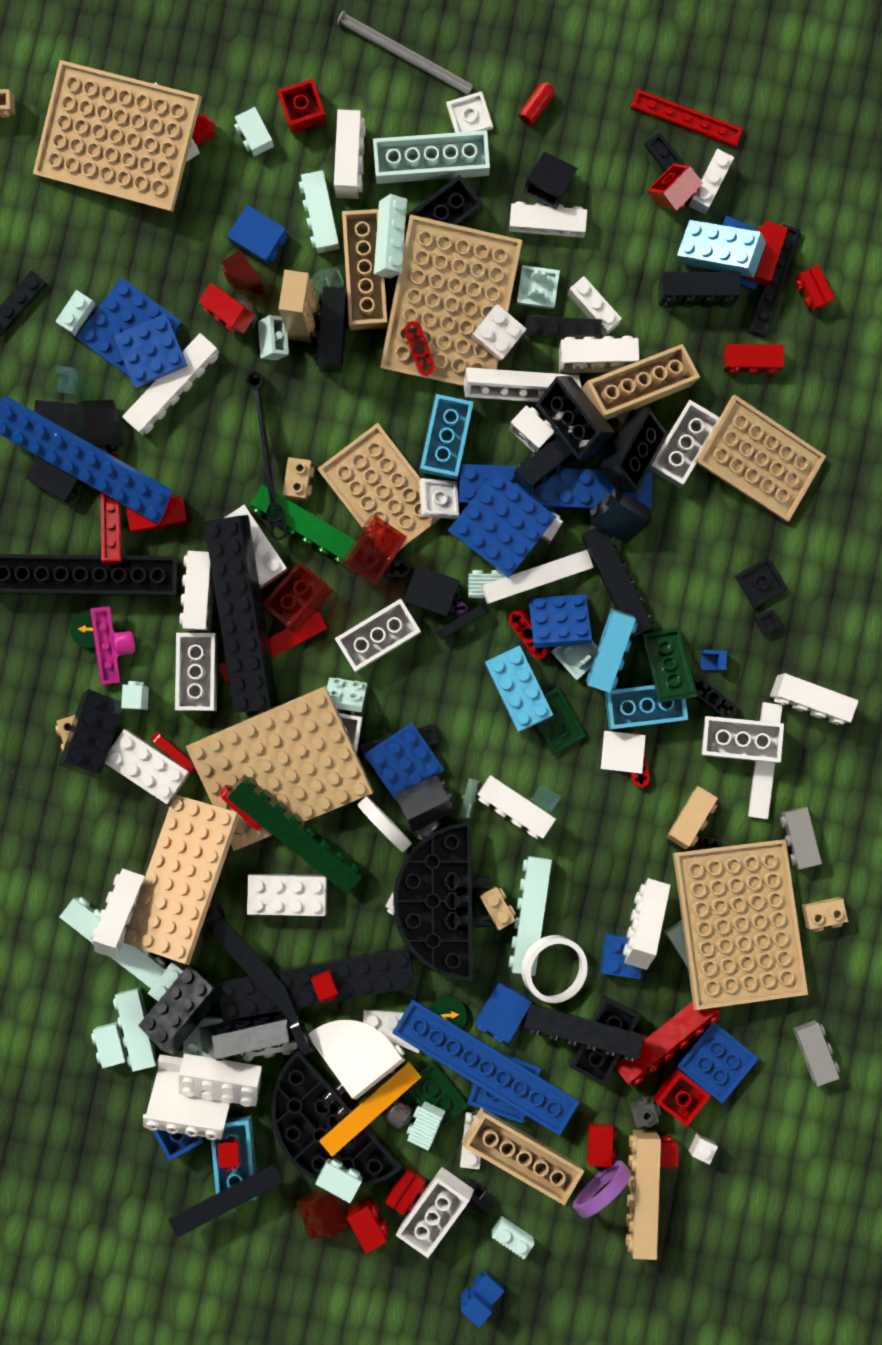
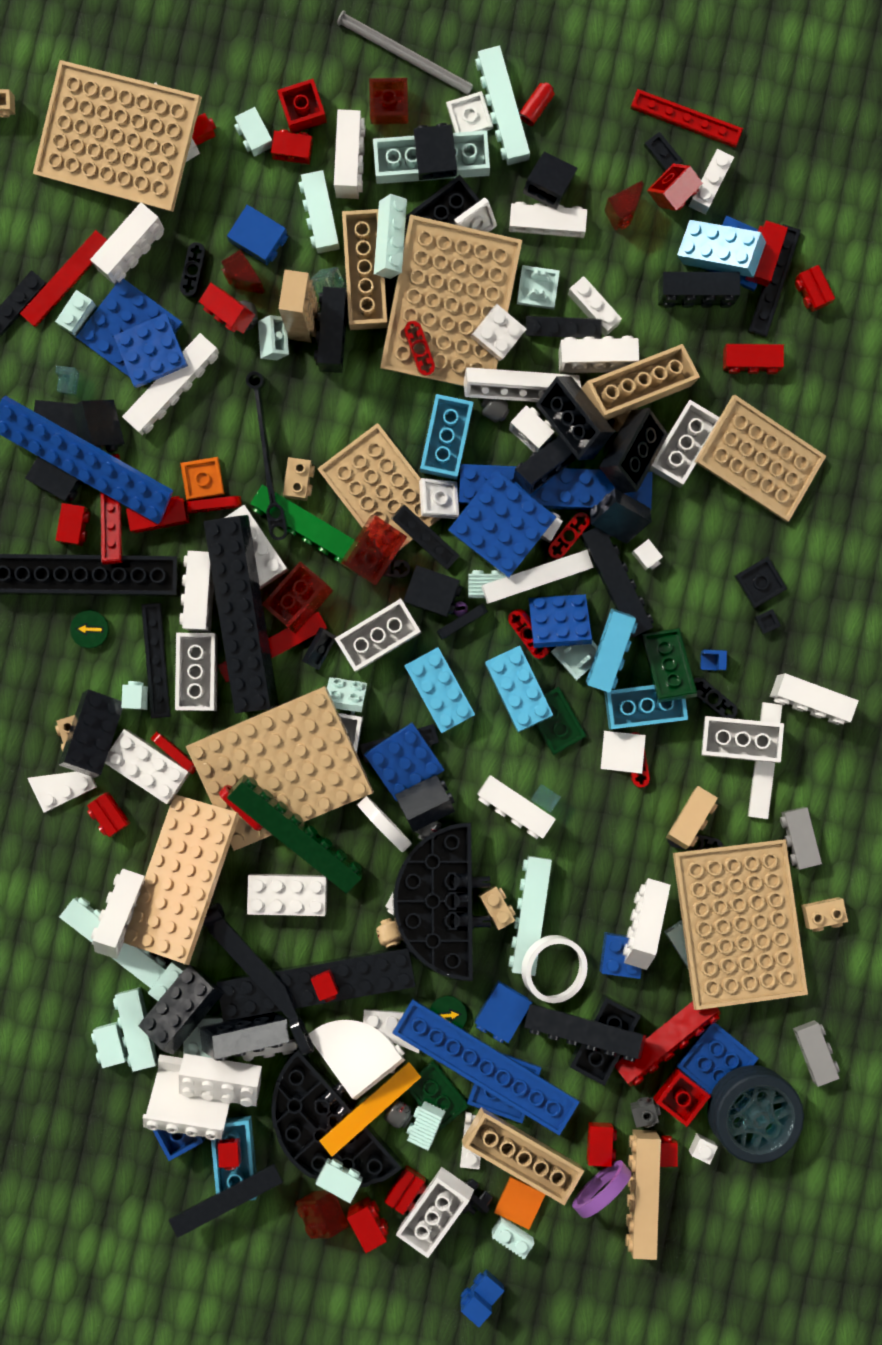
(60, 788): none -> white wing
(63, 280): none -> red tile
(72, 524): none -> red brick
(107, 814): none -> red brick
(109, 644): dark pink plate -> none
(128, 244): none -> white brick
(156, 660): none -> black tile
(200, 258): none -> black beam
(202, 479): none -> orange tile
(213, 504): none -> red beam
(292, 147): none -> red brick
(319, 648): none -> black plate
(388, 100): none -> clear red brick
(388, 934): none -> tan head
(425, 536): none -> black plate
(435, 151): none -> black brick
(439, 690): none -> medium azure brick
(469, 798): sand green pin -> none
(478, 217): none -> white tile
(495, 409): none -> dark grey head
(503, 105): none -> light aqua brick
(519, 1202): none -> orange tile
(581, 528): none -> red beam
(622, 206): none -> clear red slope
(647, 555): none -> white brick
(755, 1114): none -> wheel

